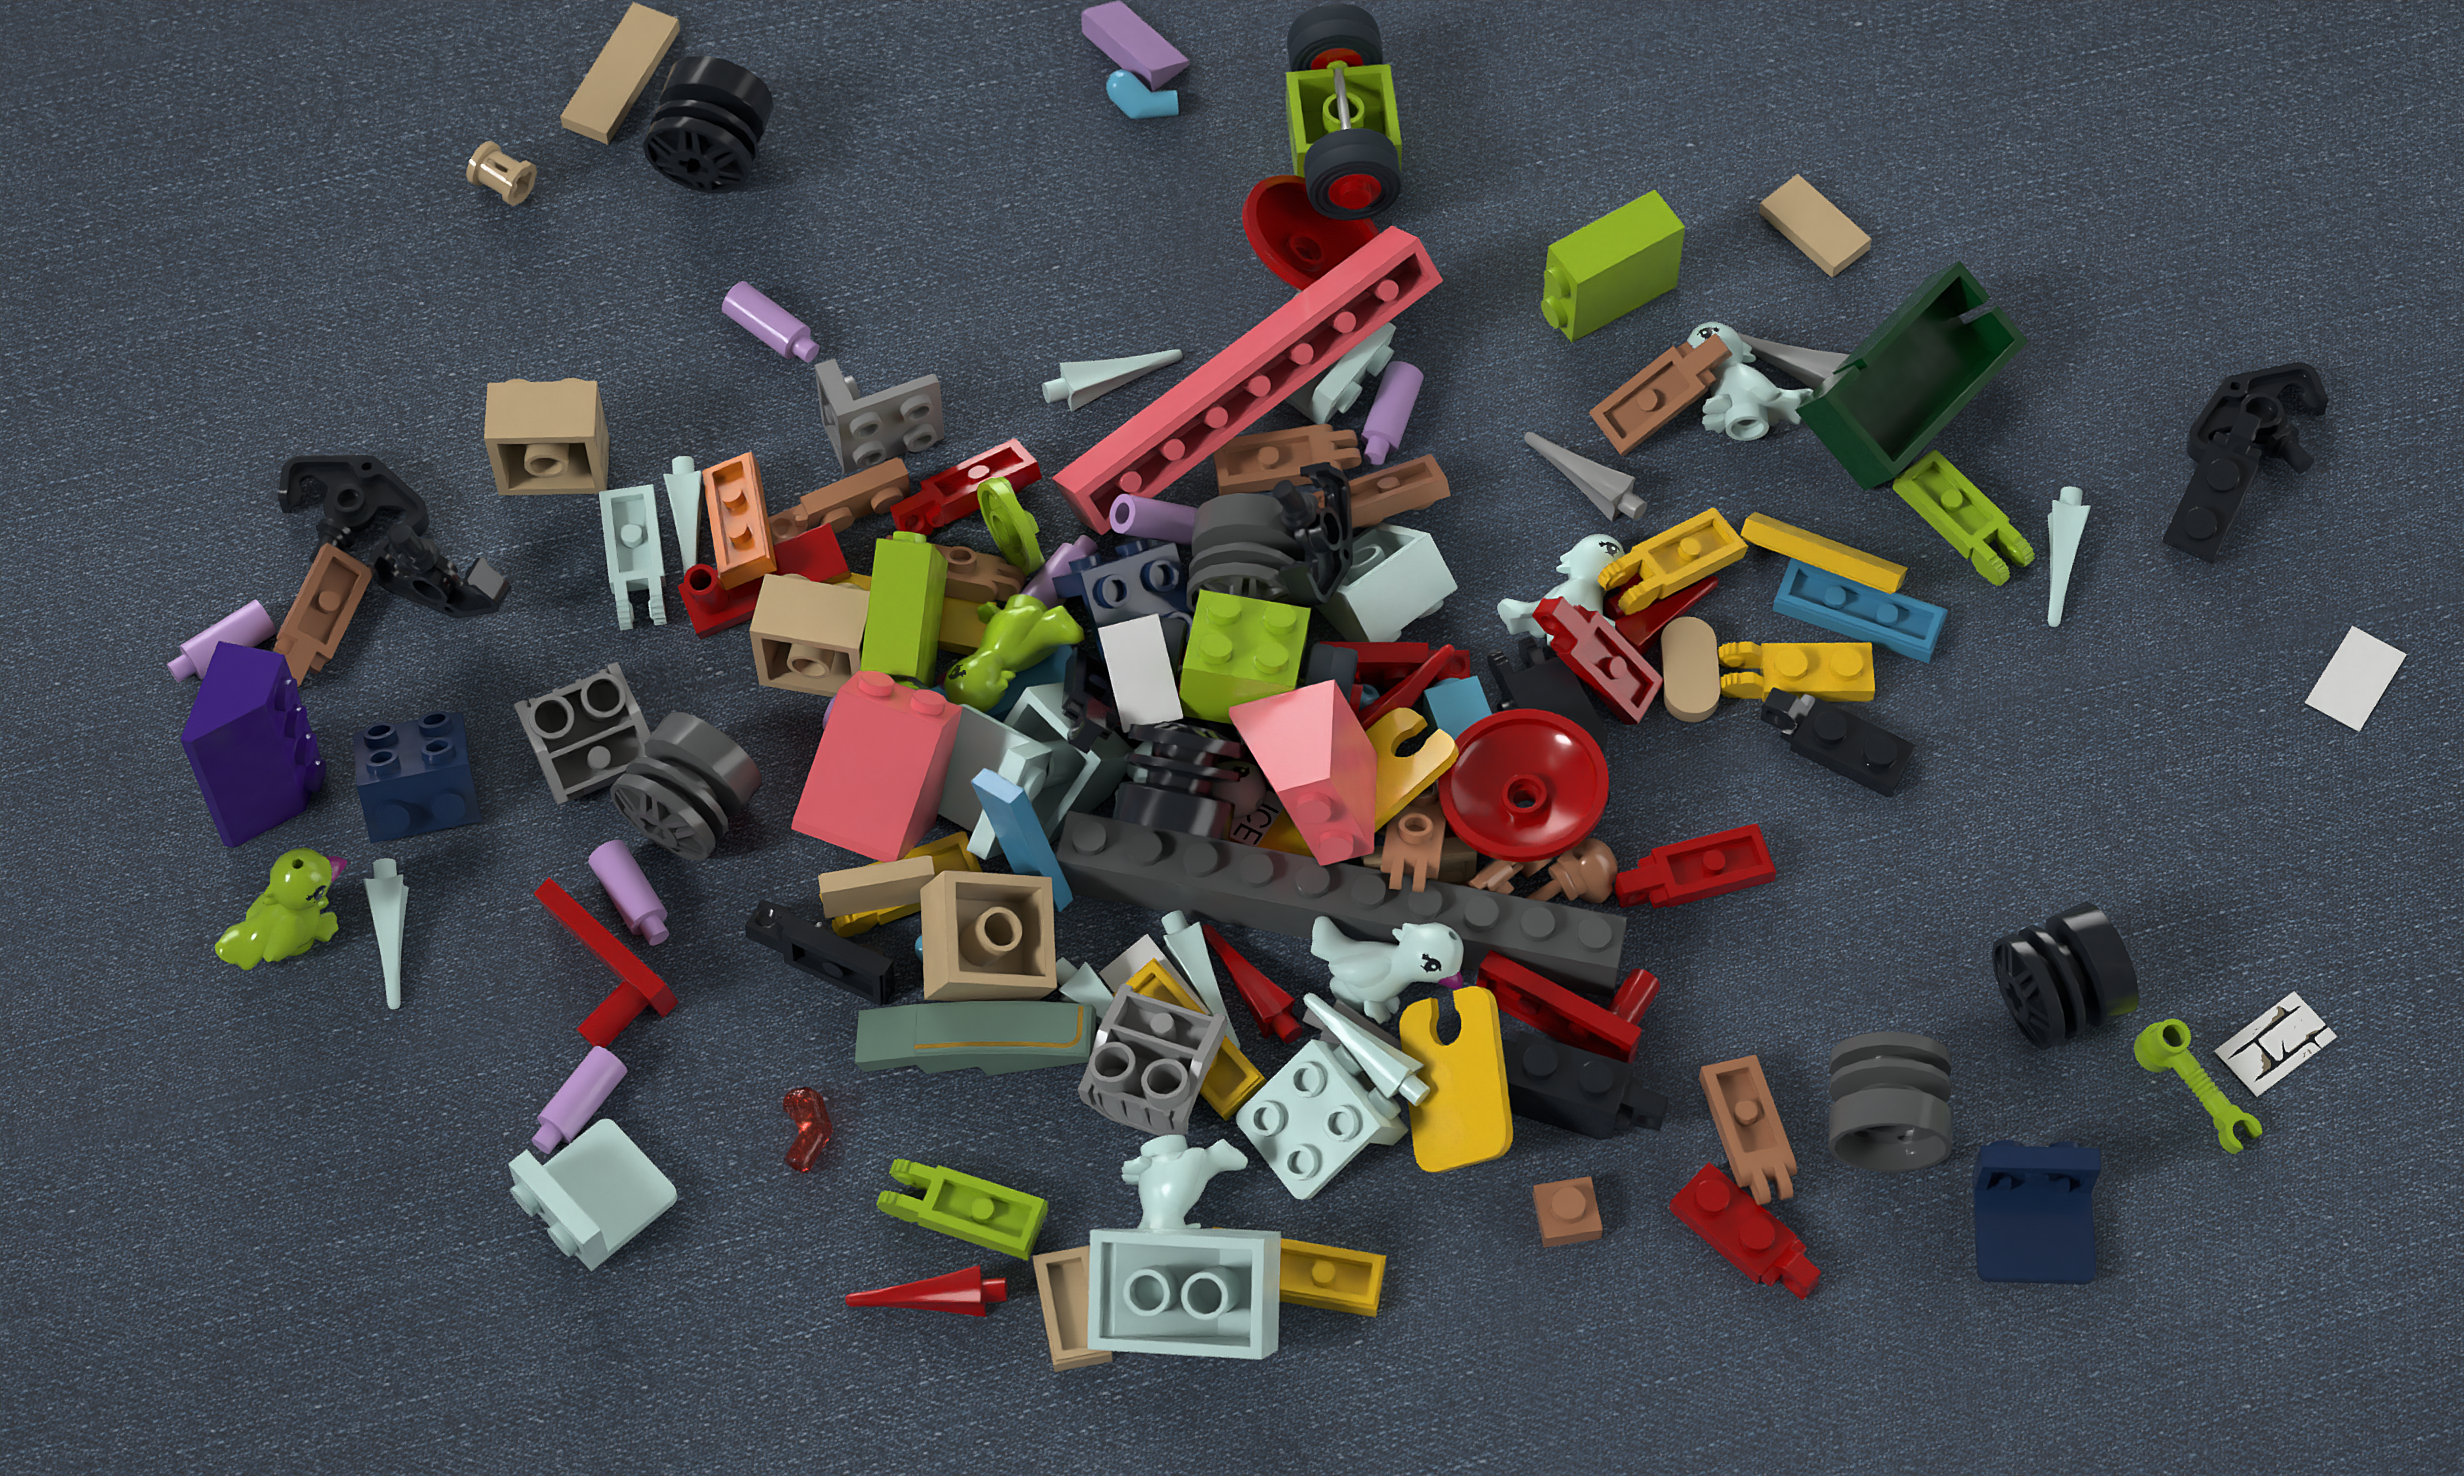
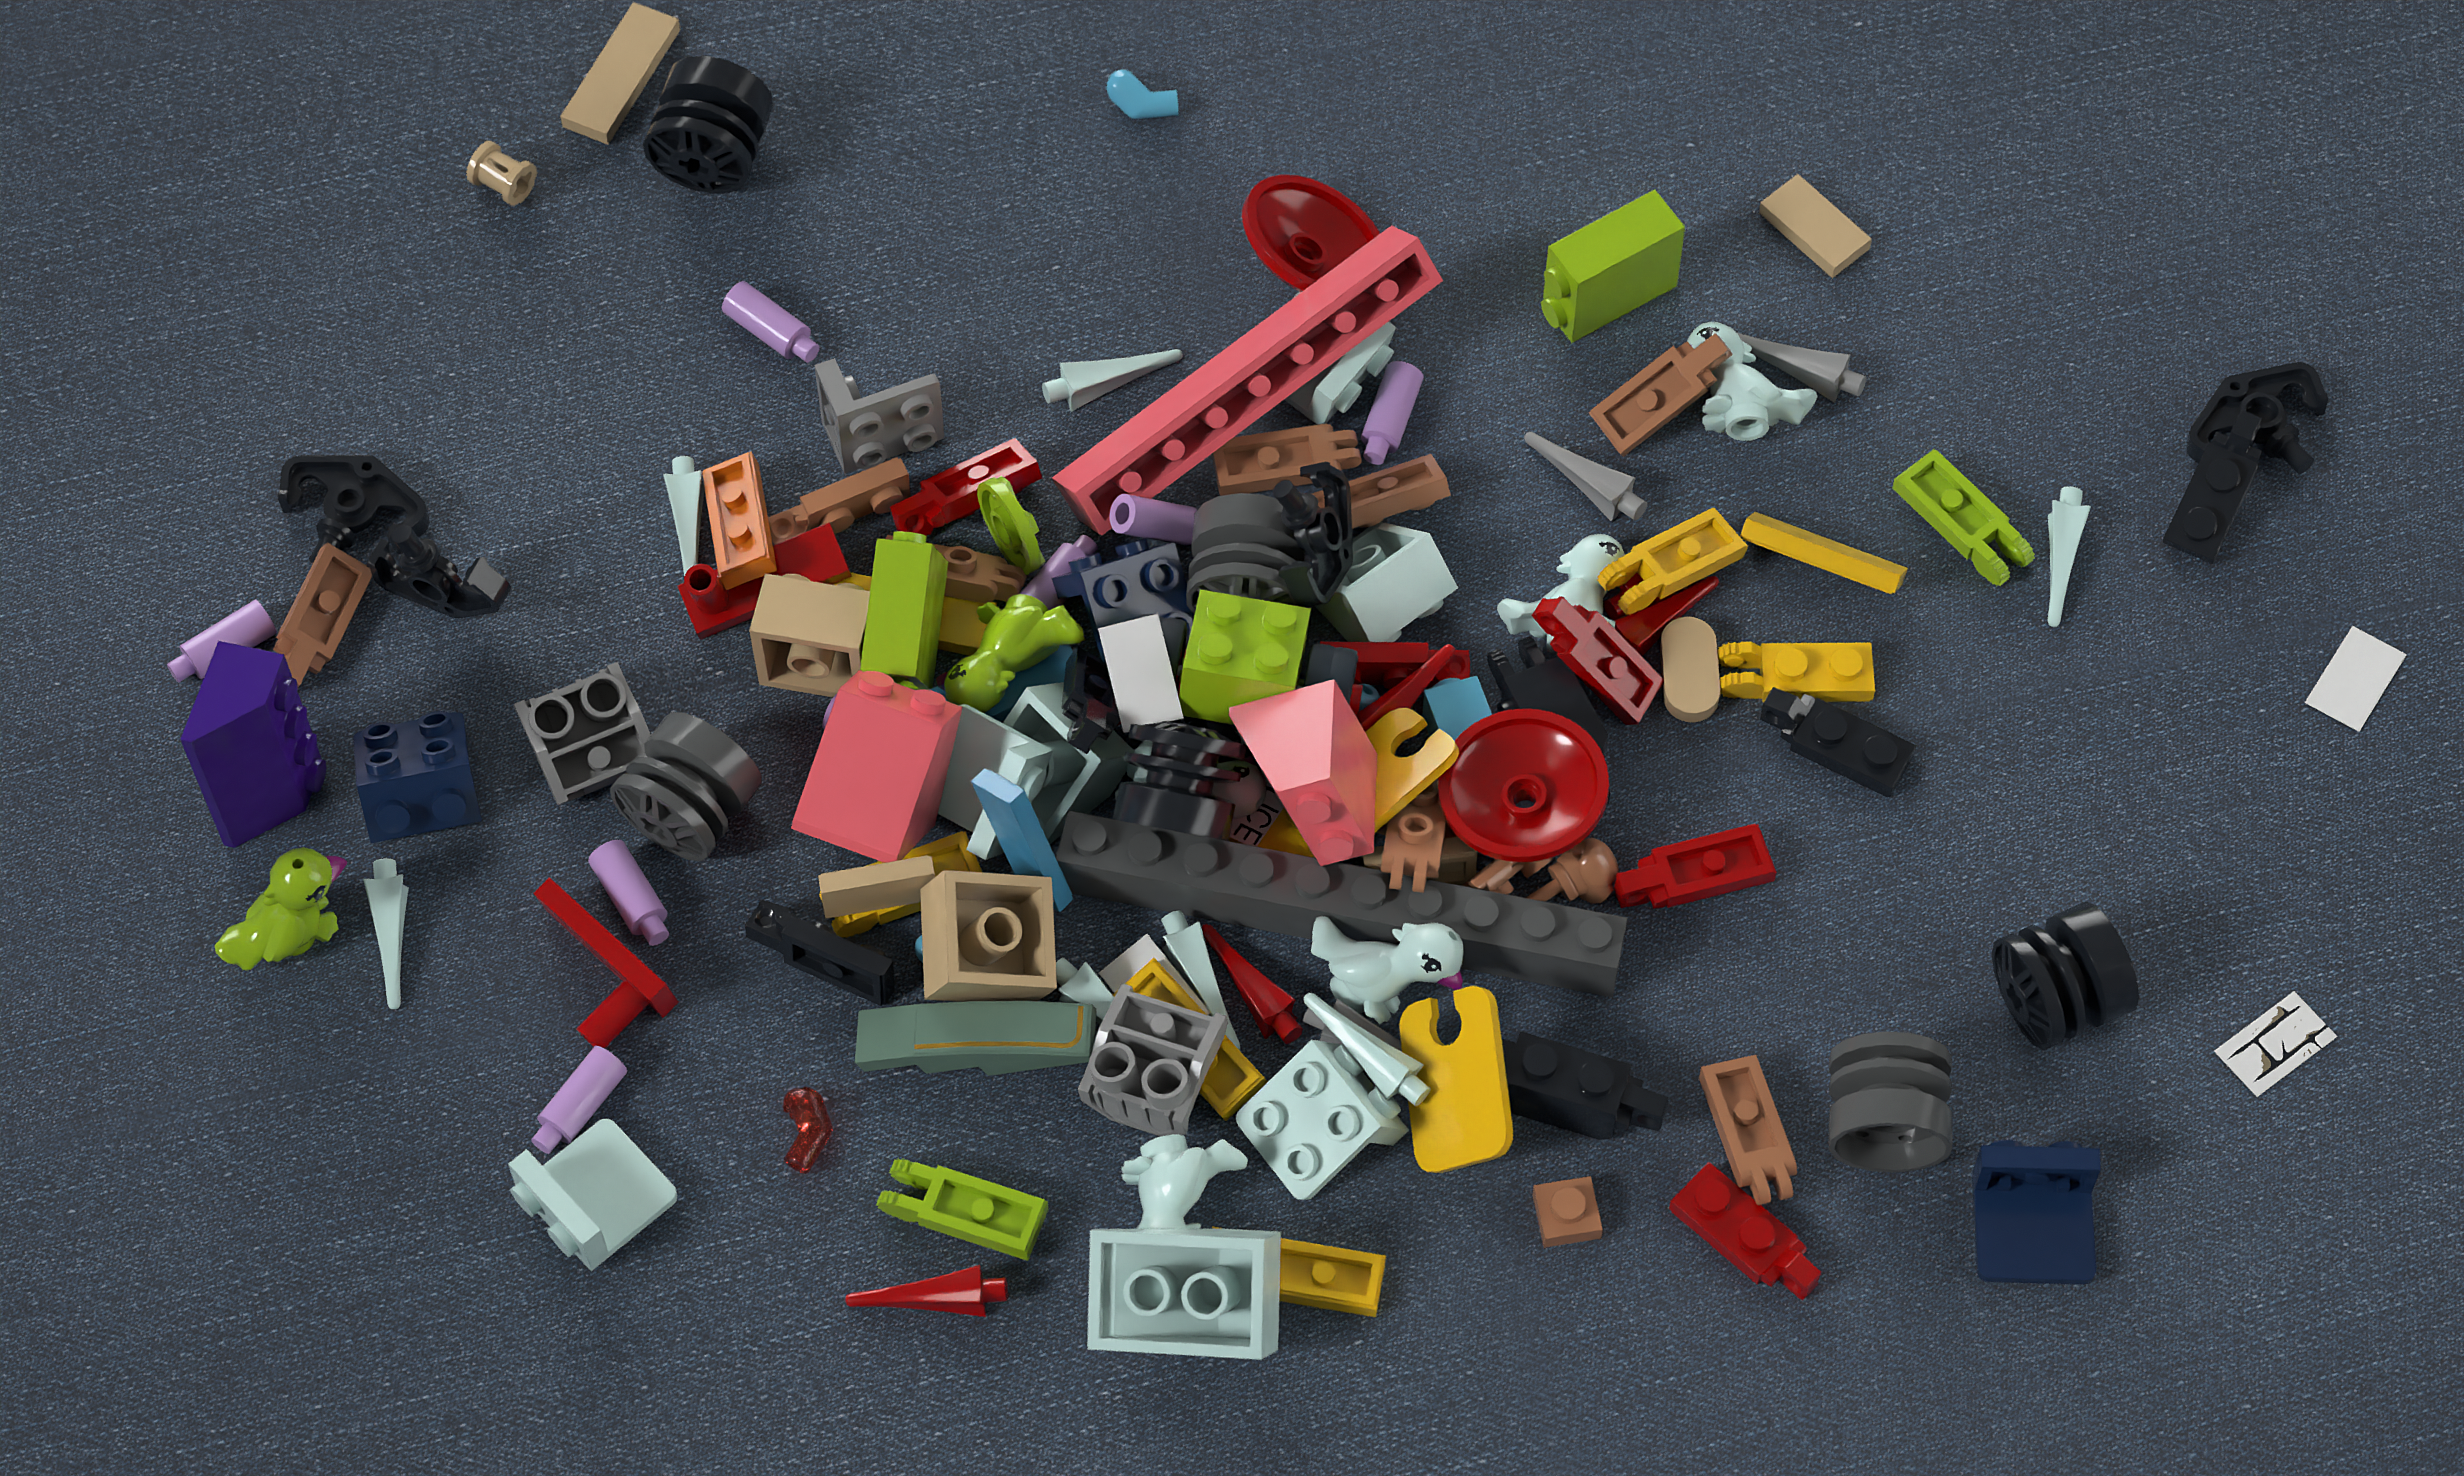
(547, 437): tan brick -> none
(633, 550): light aqua hinge -> none
(1064, 1301): tan tile -> none
(1132, 44): lavender slope -> none
(1342, 113): brick -> none
(1567, 1015): red piece -> none
(1860, 611): dark azure tile -> none
(1911, 376): dark green piece -> none
(2158, 1056): lime brick -> none

